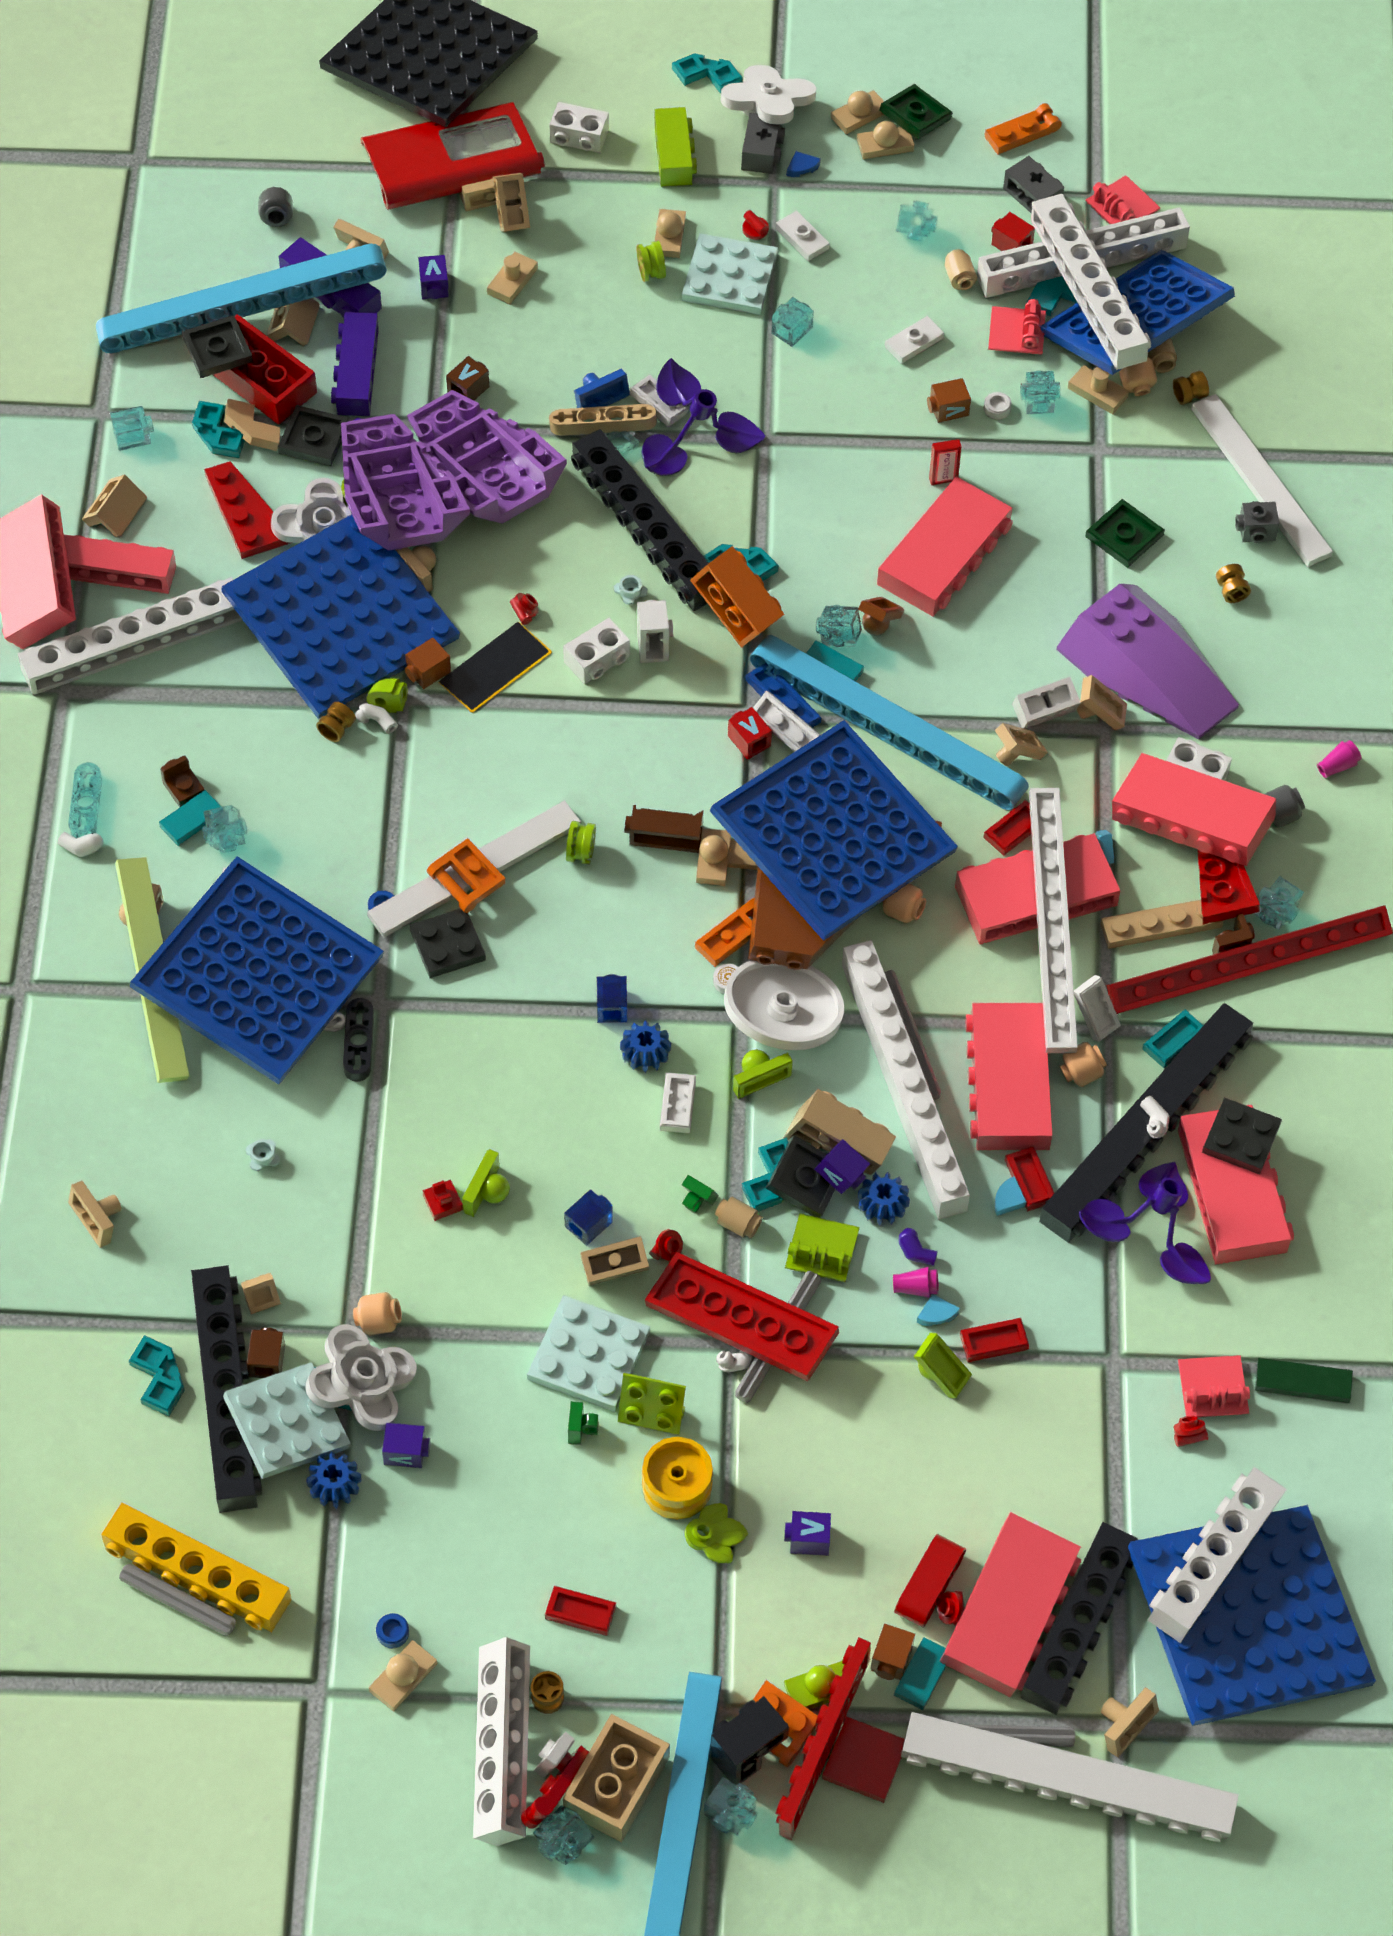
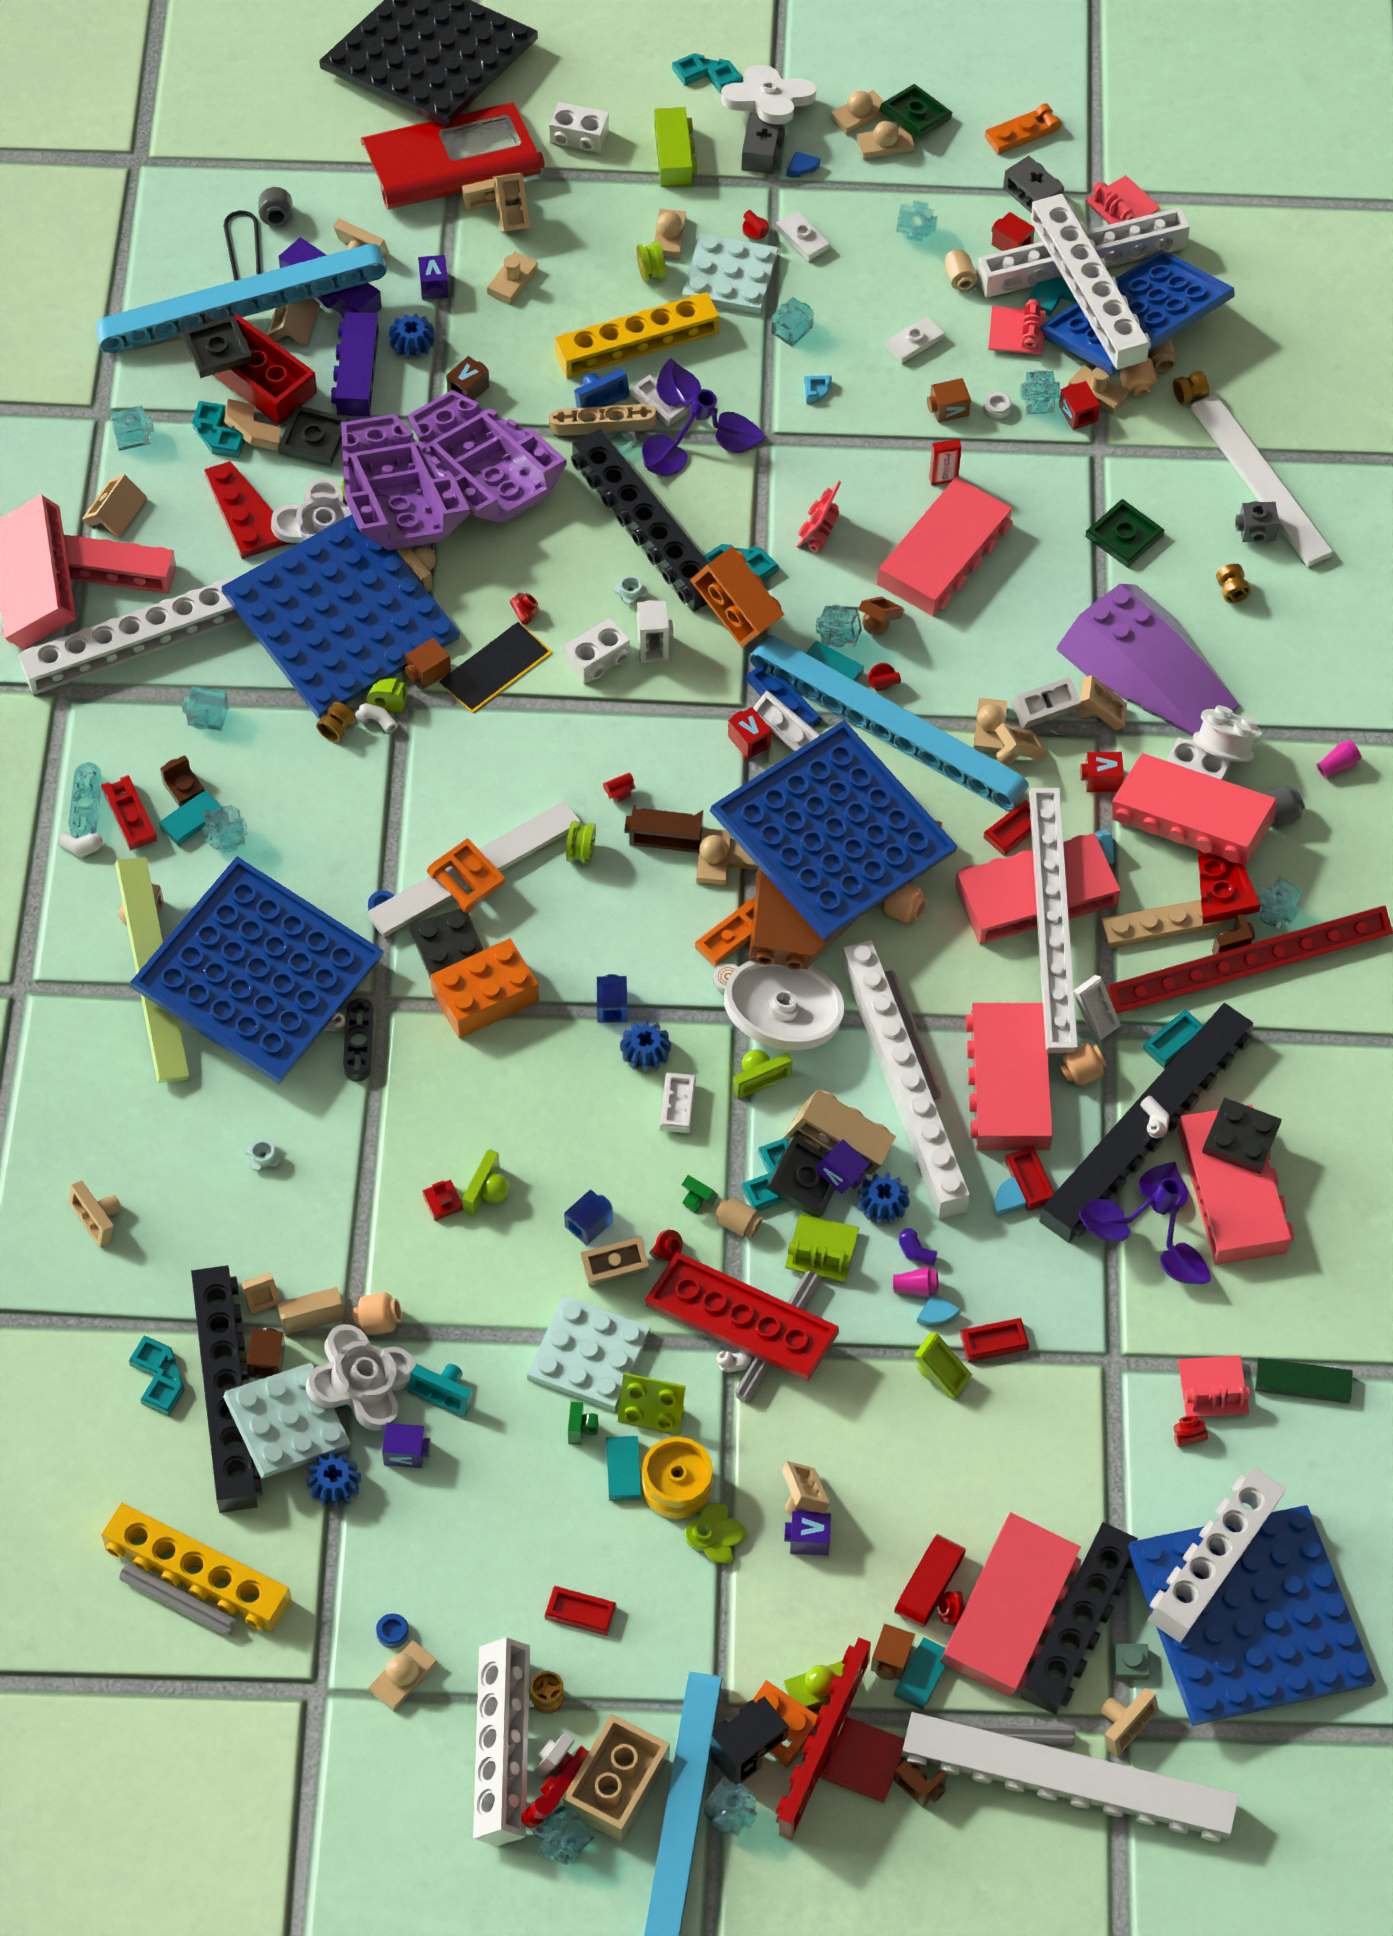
(129, 813): none -> red plate
(206, 708): none -> clear light blue brick
(229, 242): none -> black piece
(311, 1311): none -> tan panel
(411, 335): none -> blue gear
(441, 1389): none -> teal tile
(484, 988): none -> orange brick
(620, 787): none -> red plate
(623, 1468): none -> teal tile
(636, 335): none -> yellow brick
(804, 1489): none -> tan tile
(817, 387): none -> medium azure tile
(822, 520): none -> coral hinge
(883, 677): none -> red plate
(915, 1783): none -> reddish brown bracket
(990, 715): none -> tan tile
(1079, 405): none -> red brick
(1102, 771): none -> red brick
(1131, 1661): none -> sand green plate
(1227, 734): none -> white wheel

